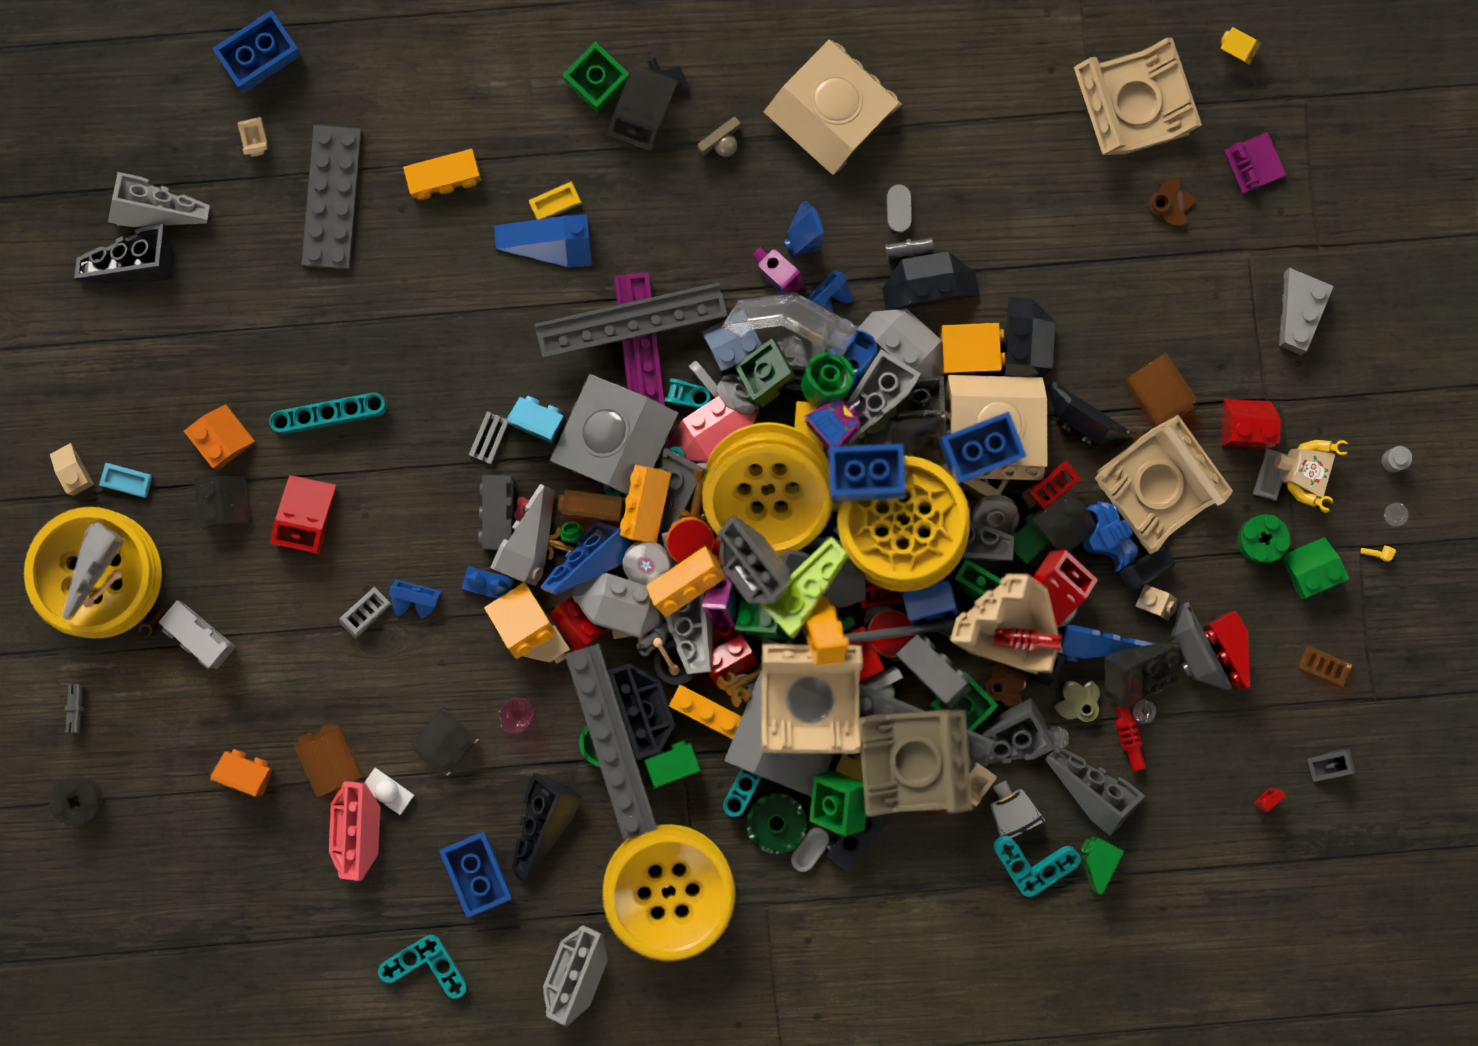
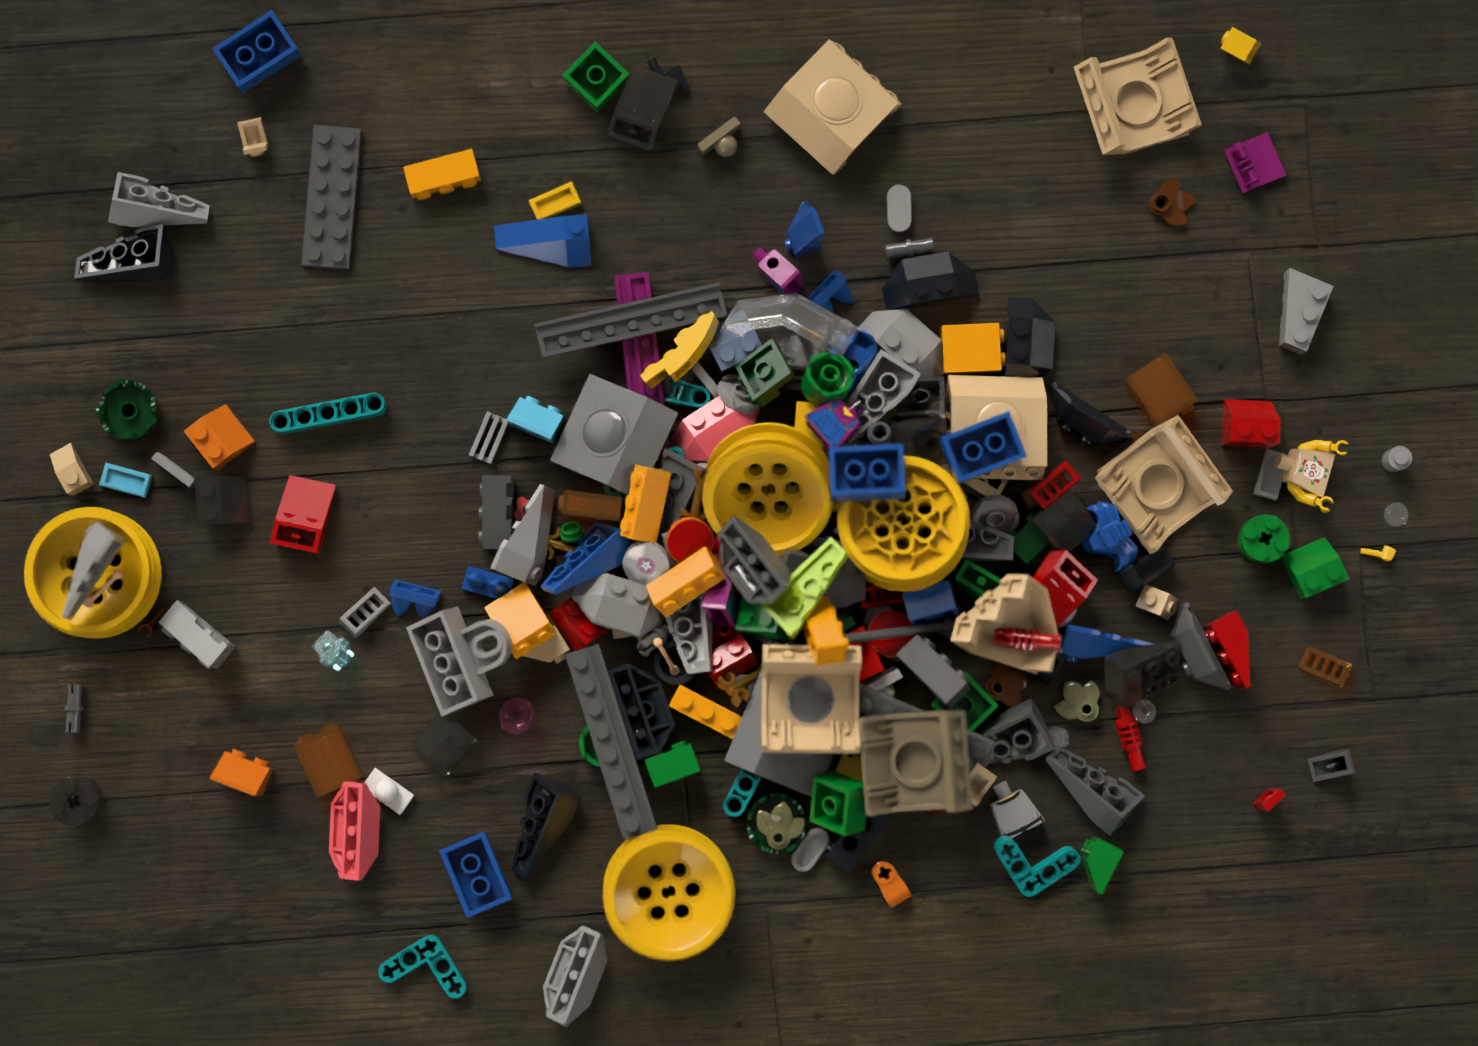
(116, 398): none -> dark green plate
(174, 469): none -> light grey tile
(333, 650): none -> clear light blue brick
(455, 657): none -> light grey brick
(691, 346): none -> yellow slope
(779, 822): none -> olive plate
(879, 429): none -> dark grey cone
(892, 886): none -> orange piece

